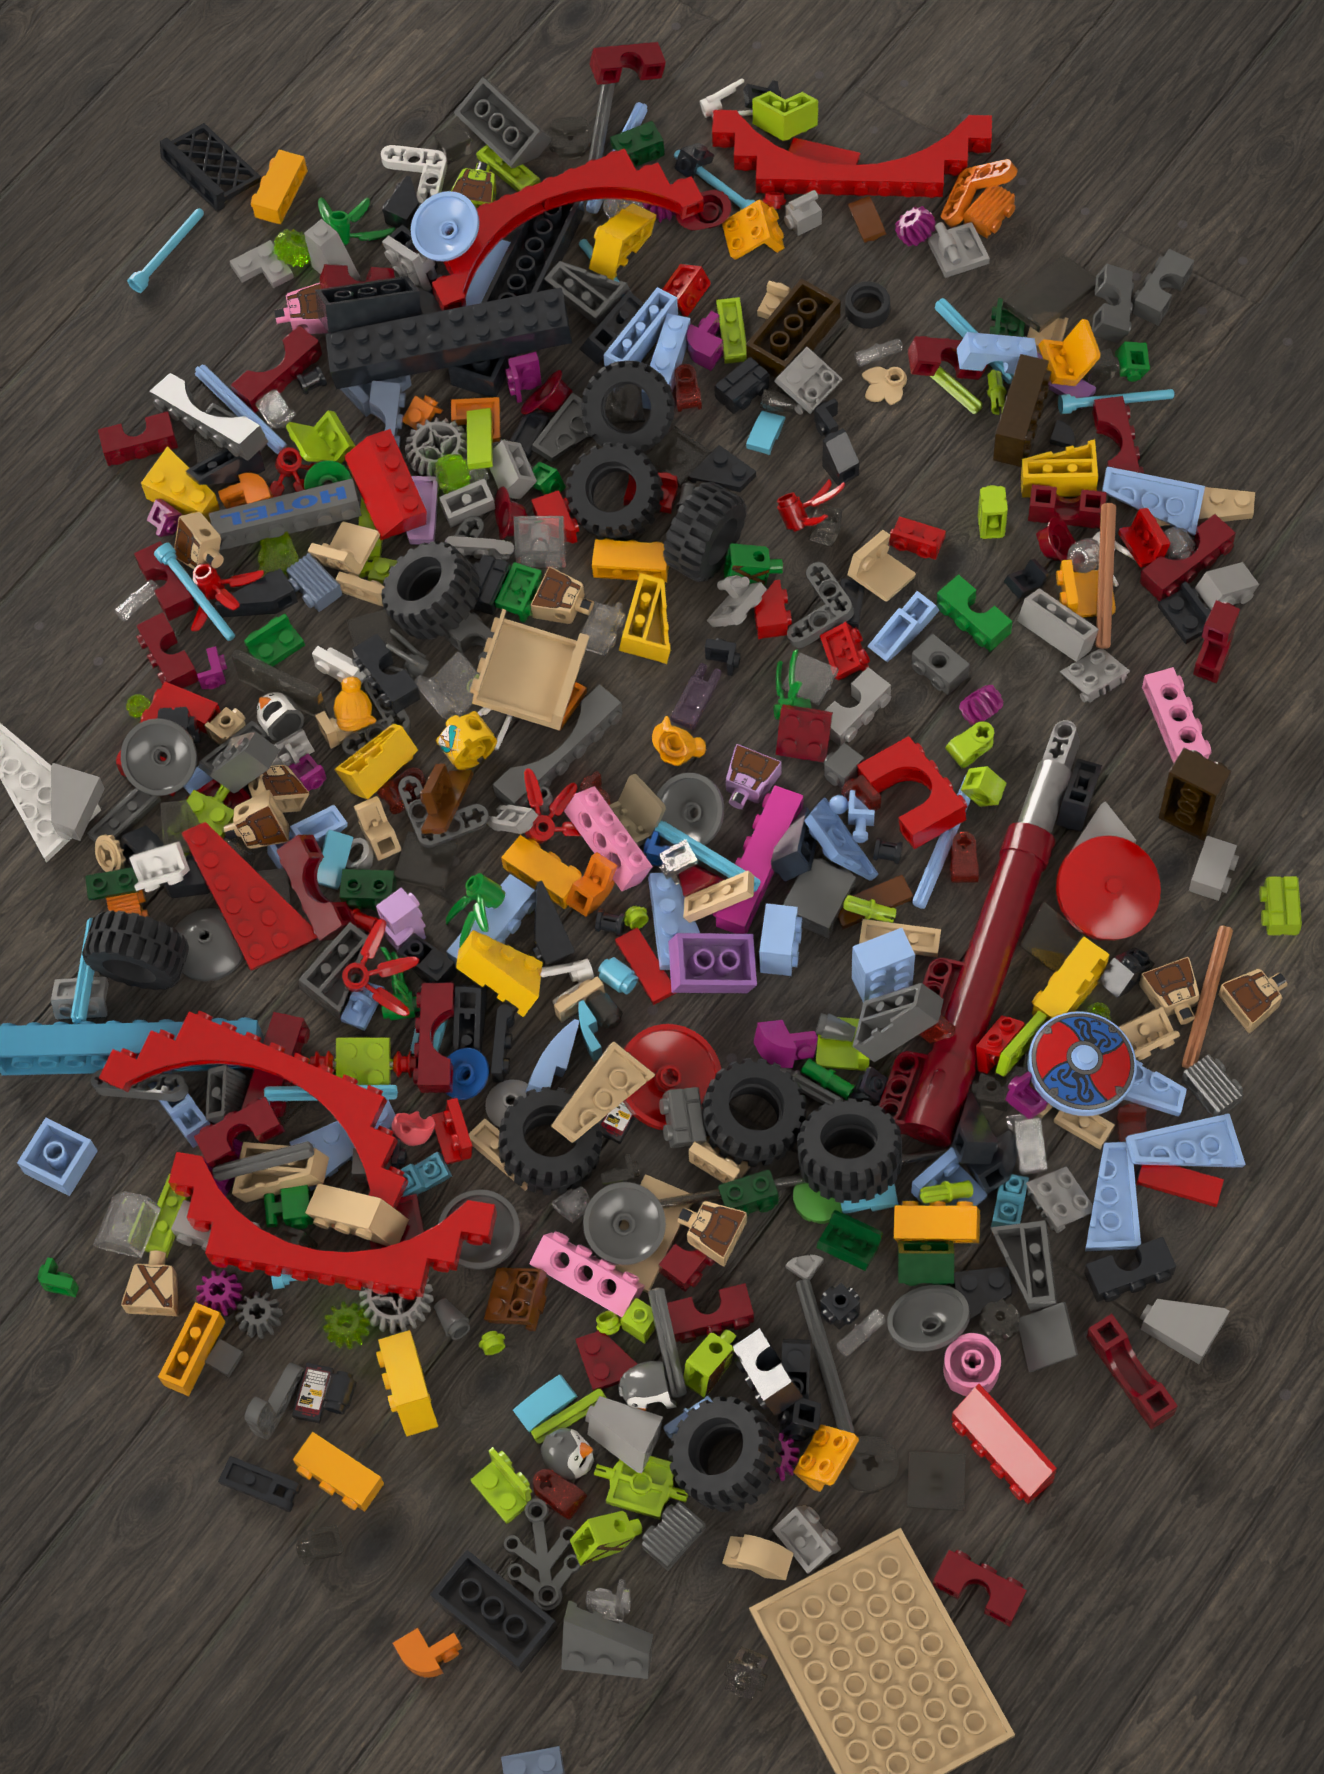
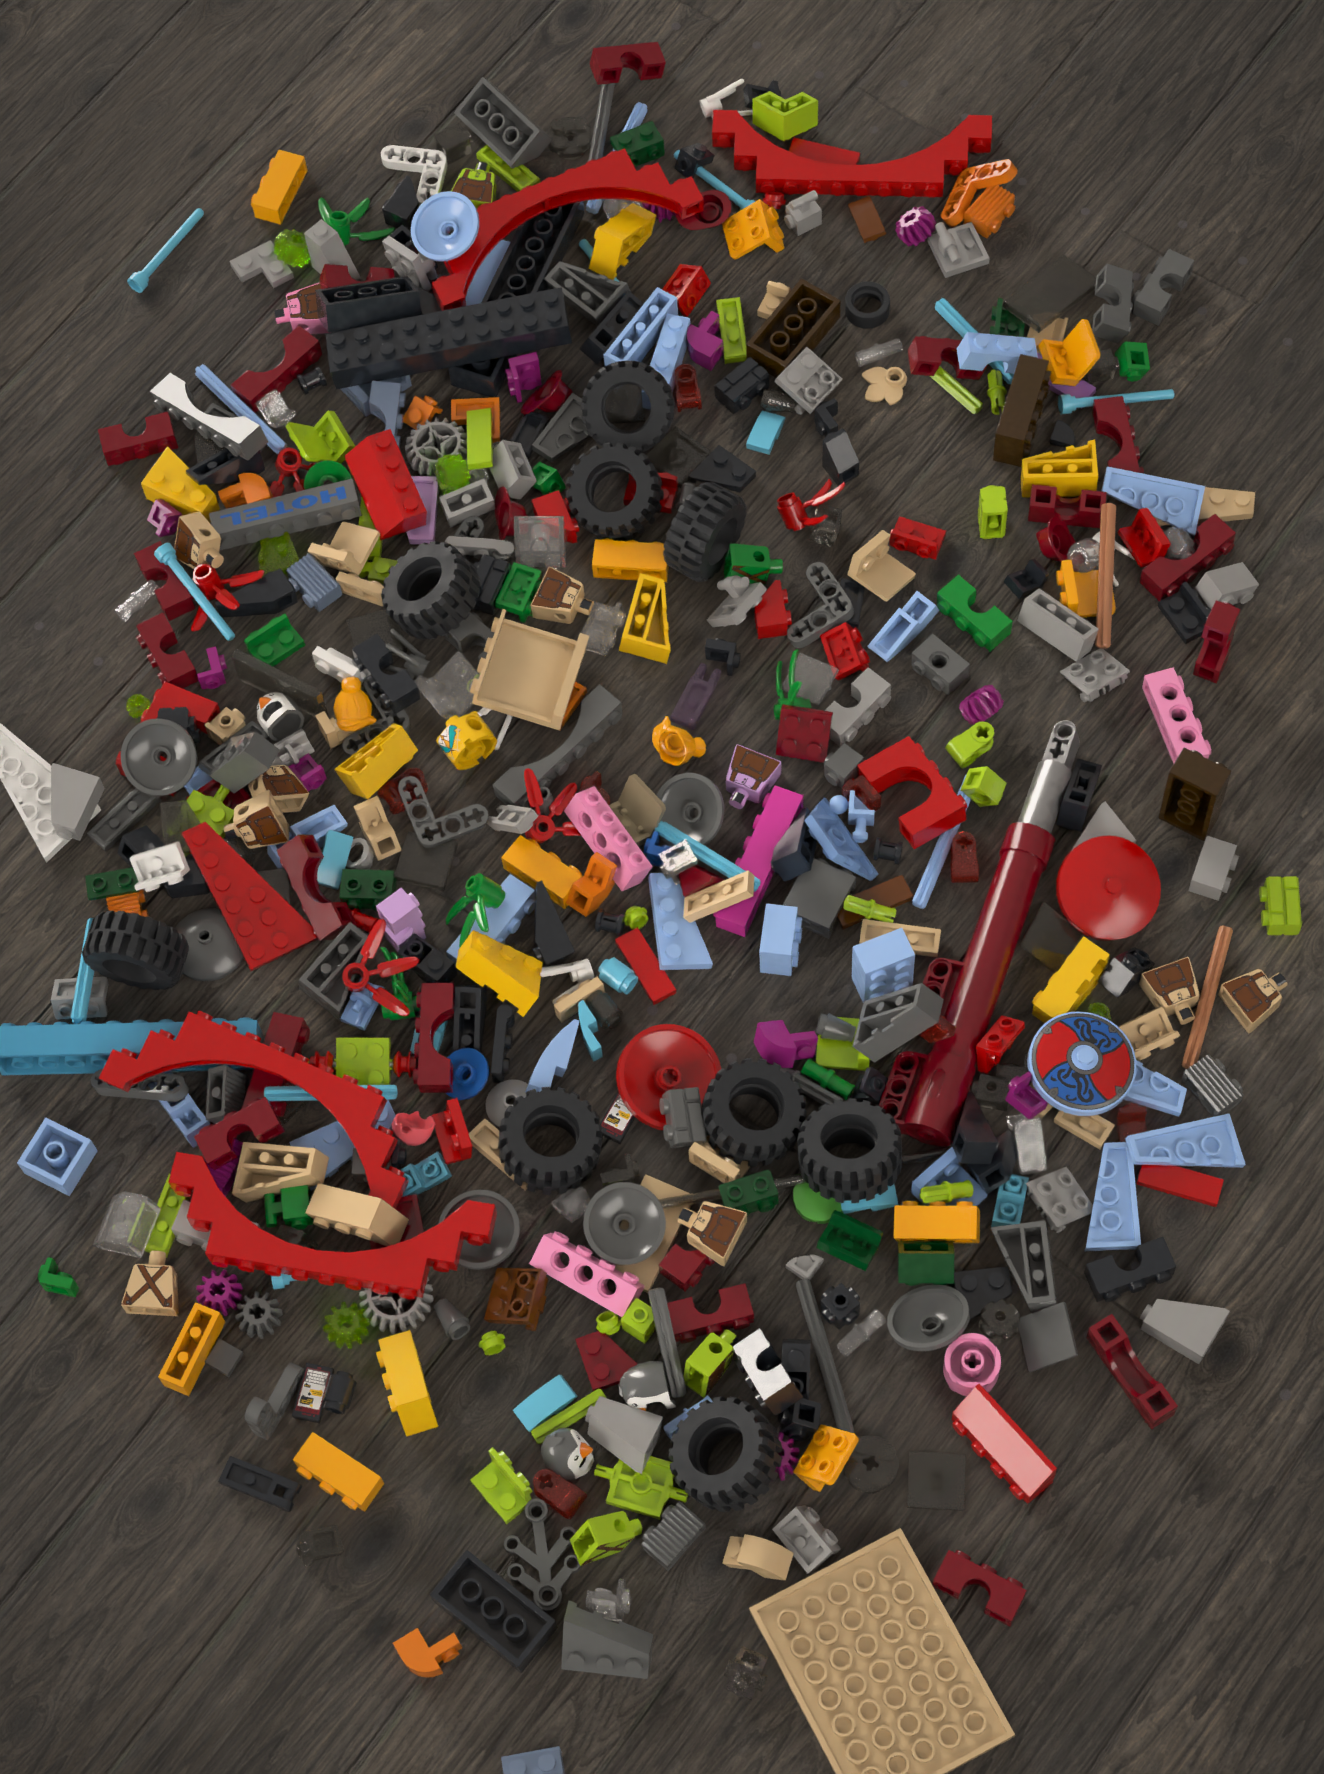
(109, 853): tan gear -> none
(192, 172): black fence -> none
(263, 1161): dark grey axle -> none
(442, 797): reddish brown bracket -> none
(604, 1088): tan wing -> none
(712, 963): medium lavender brick -> none
(1020, 1044): lime tile -> none

